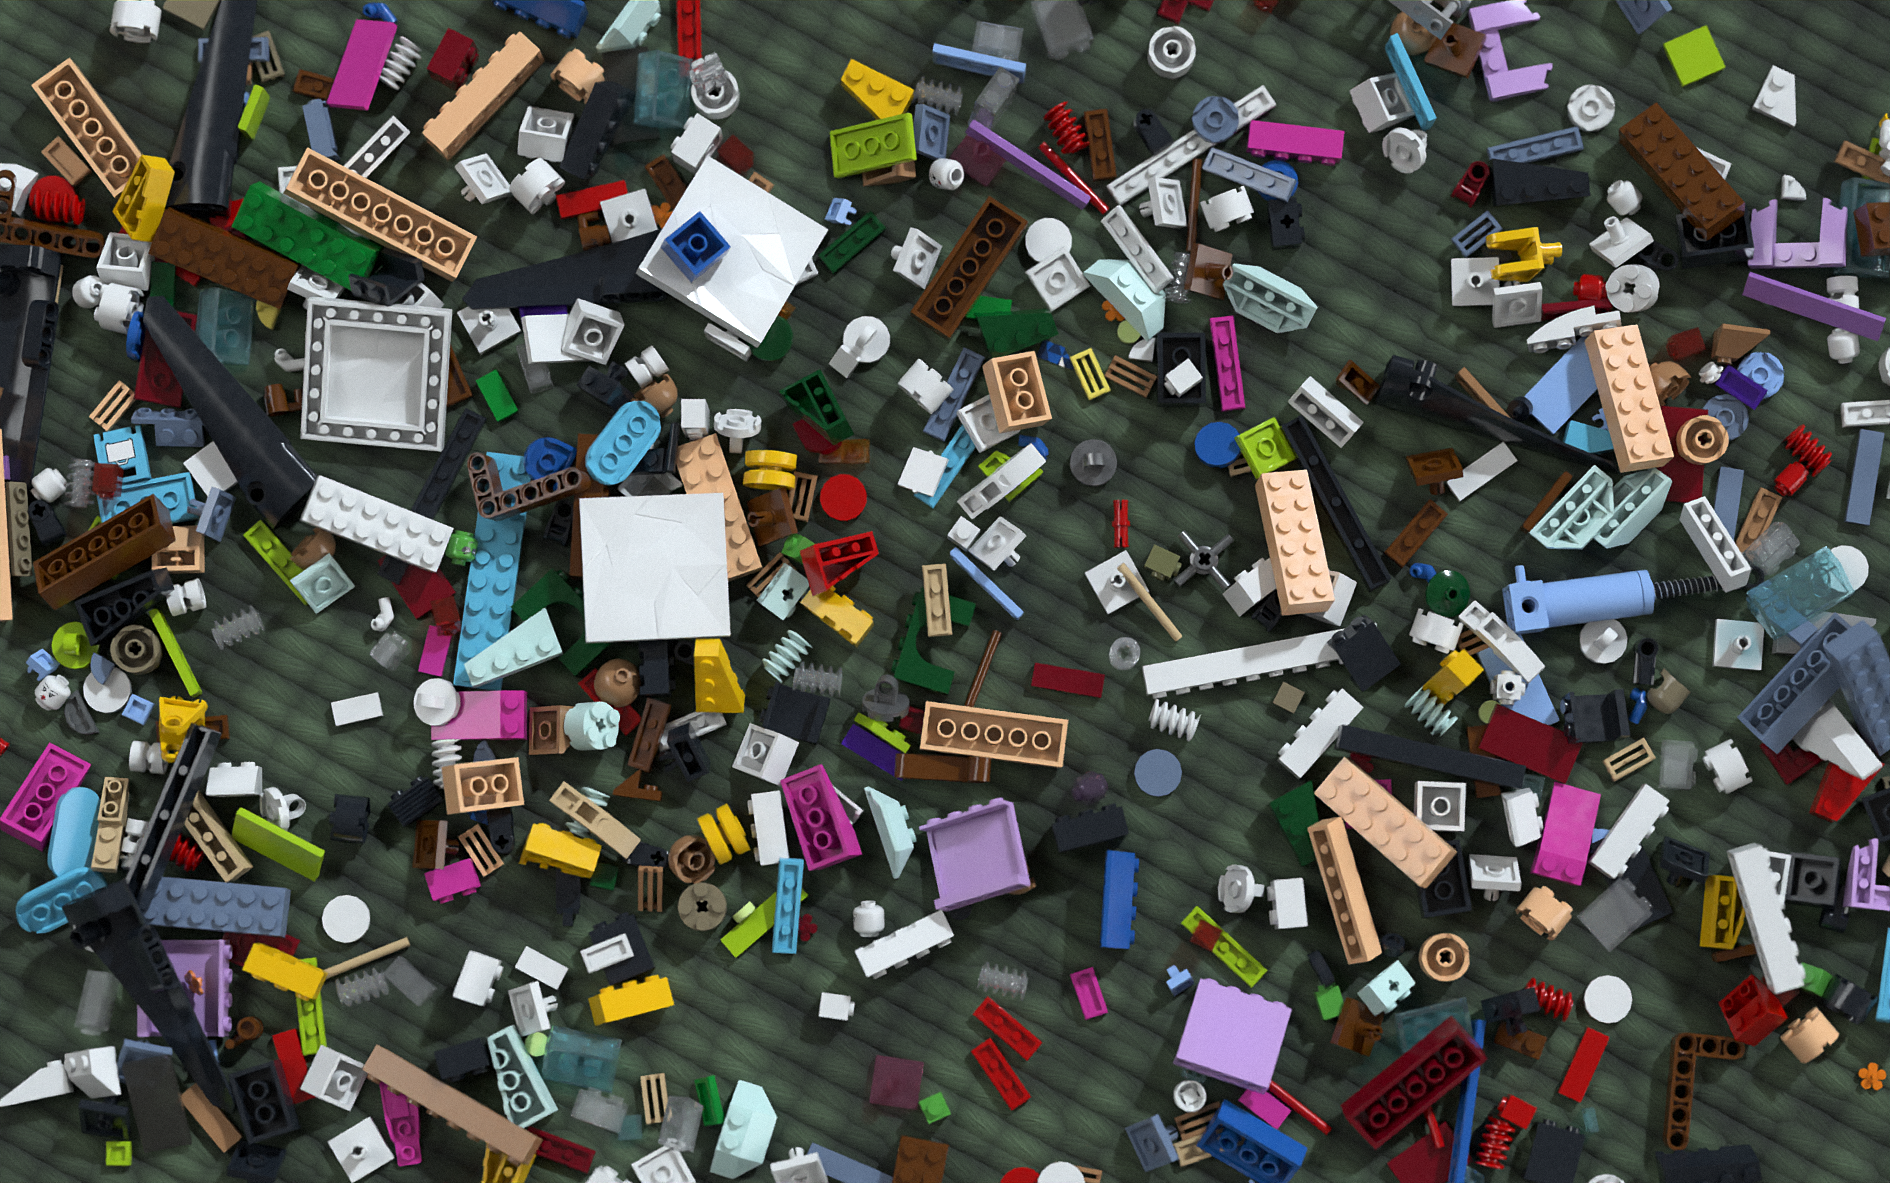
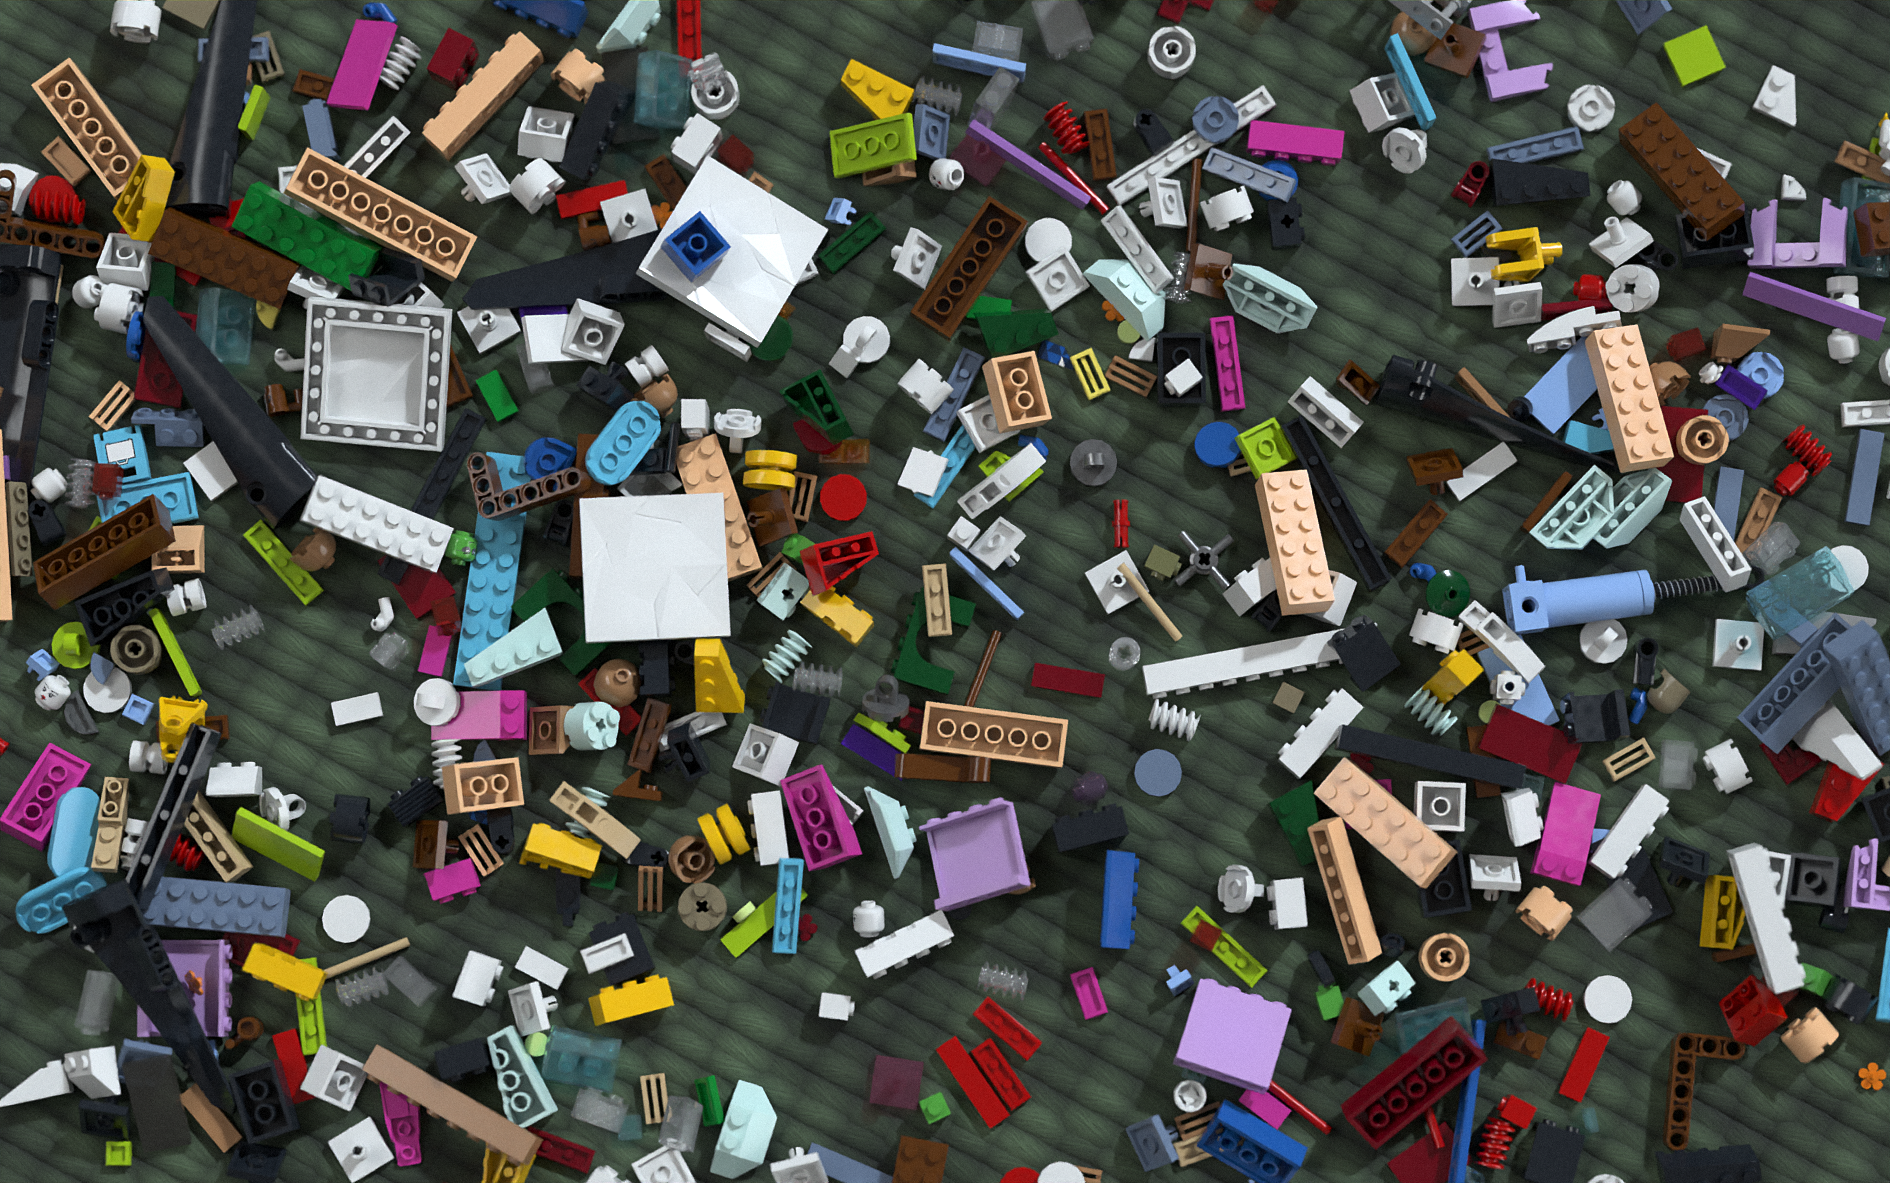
(213, 513): sand blue tile -> none
(322, 583): light aqua tile -> none
(972, 1082): none -> red tile

